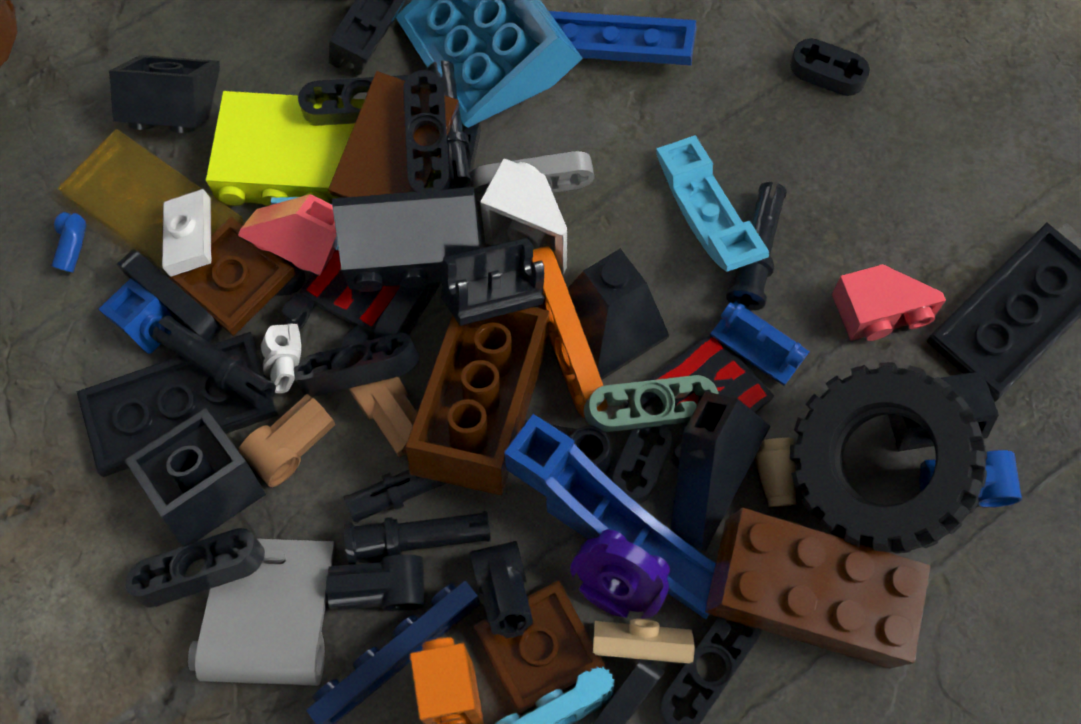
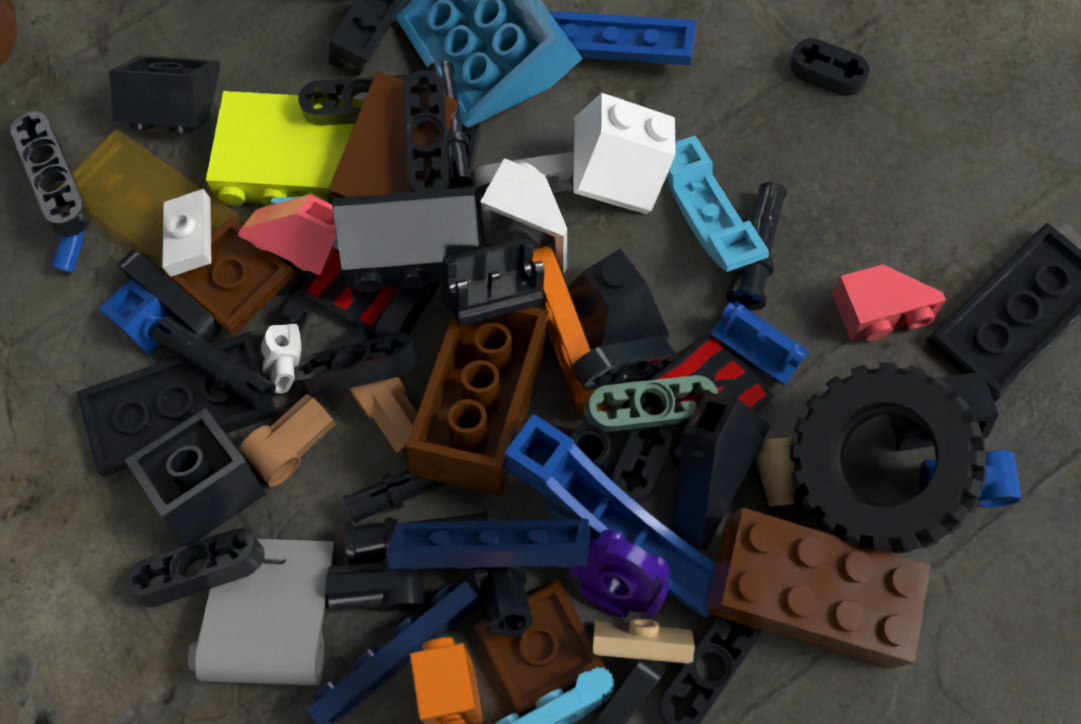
(49, 172): none -> black beam
(489, 544): none -> dark blue plate
(622, 152): none -> white slope
(623, 362): none -> black beam

